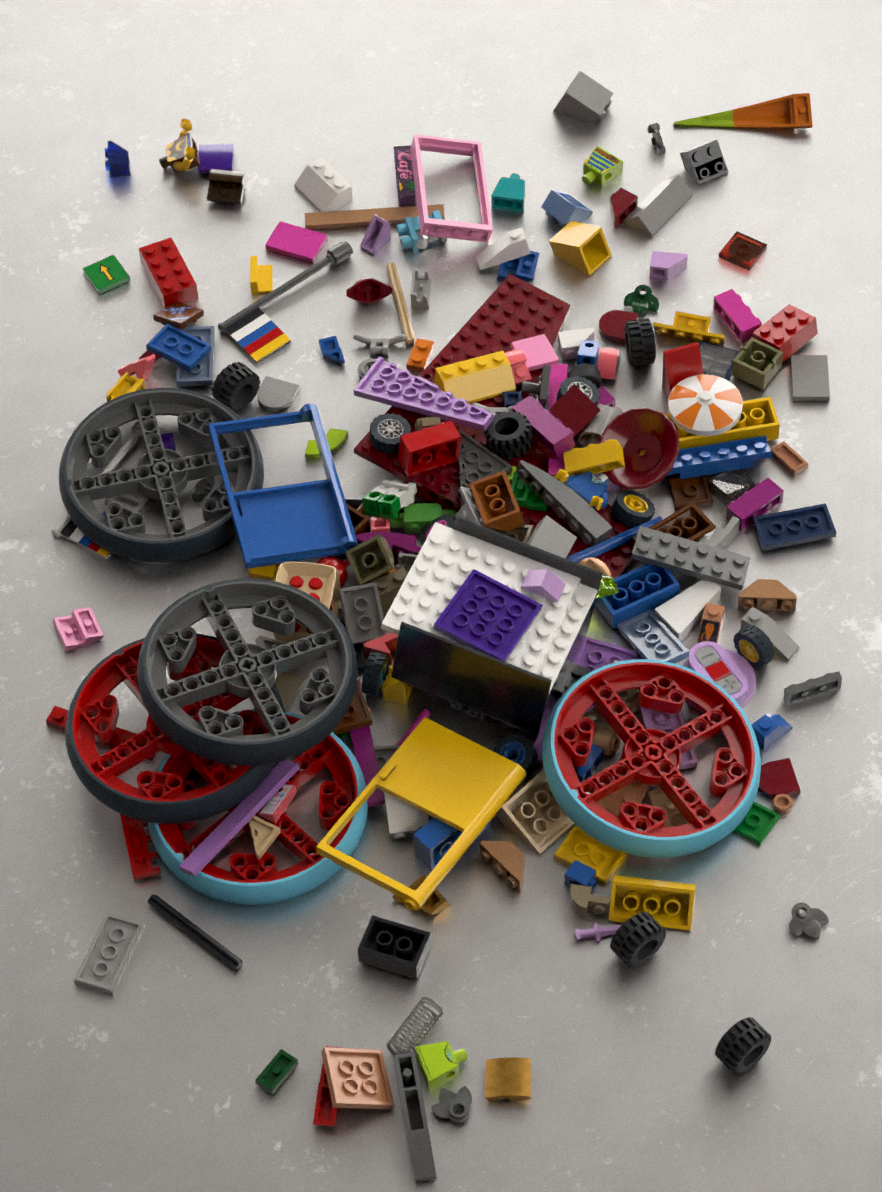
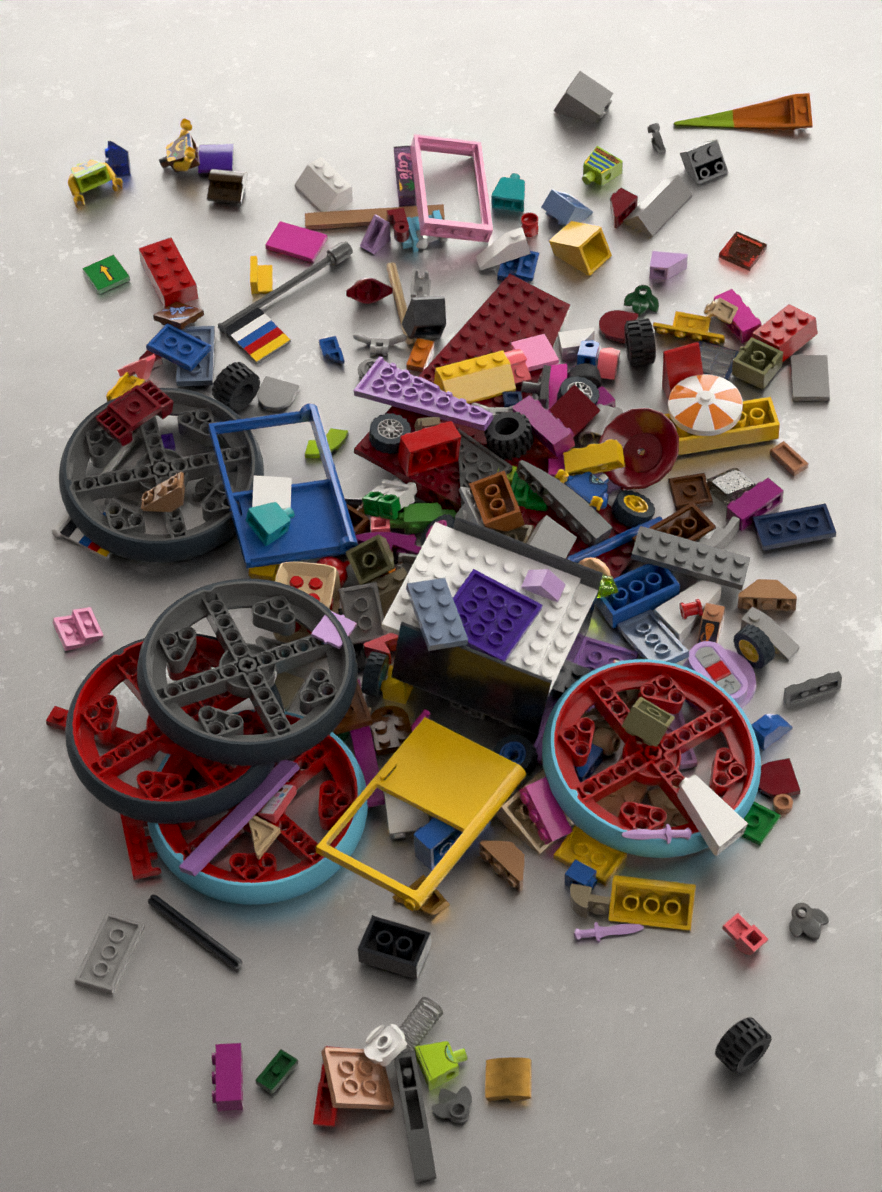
(90, 175): none -> torso
(133, 410): none -> dark red plate
(165, 496): none -> medium nougat slope
(228, 1077): none -> magenta brick
(269, 521): none -> teal torso
(272, 489): none -> white tile
(328, 633): none -> lavender piece
(390, 731): none -> reddish brown plate
(394, 1044): none -> white plate
(398, 219): none -> dark red leg
(425, 317): none -> black slope
(436, 614): none -> sand blue plate
(530, 224): none -> red wheel
(545, 811): none -> dark pink brick
(637, 939): black tyre -> none
(647, 722): none -> olive slope
(665, 834): none -> lavender sword
(691, 609): none -> red bush
(710, 814): none -> white slope
(720, 457): blue slope -> none
(721, 309): none -> tan bracket
(747, 937): none -> coral brick

